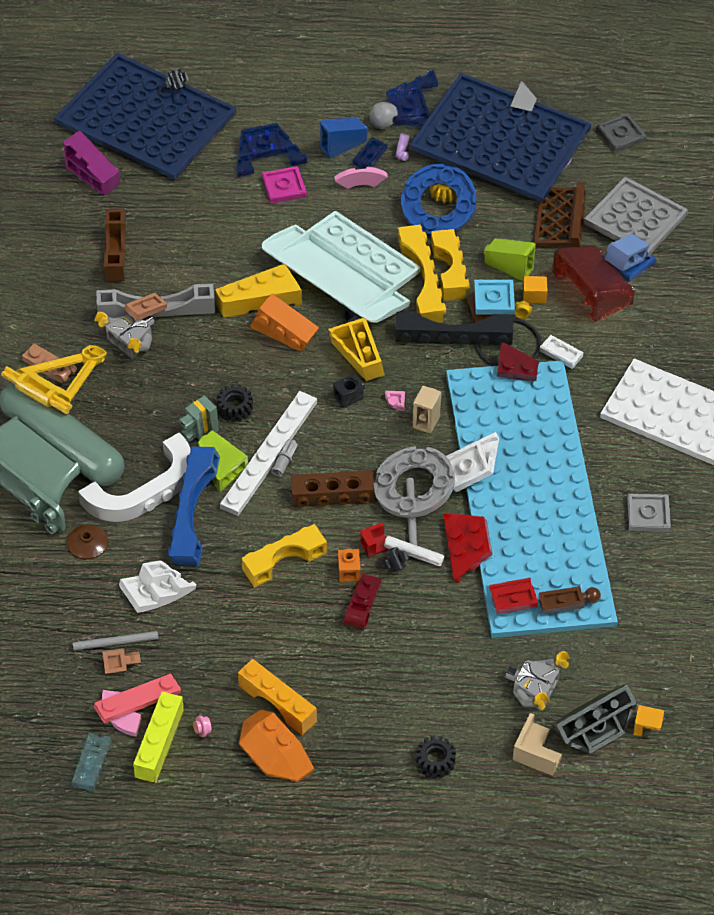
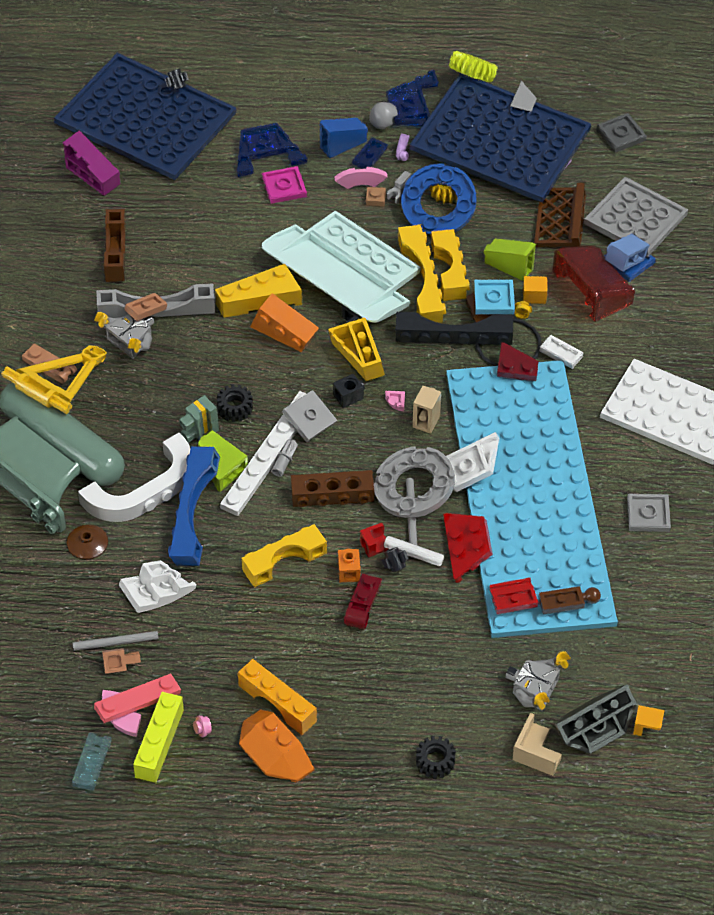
(309, 416): none -> light grey plate
(375, 196): none -> medium nougat plate
(399, 186): none -> light grey plate
(473, 66): none -> neon yellow gear

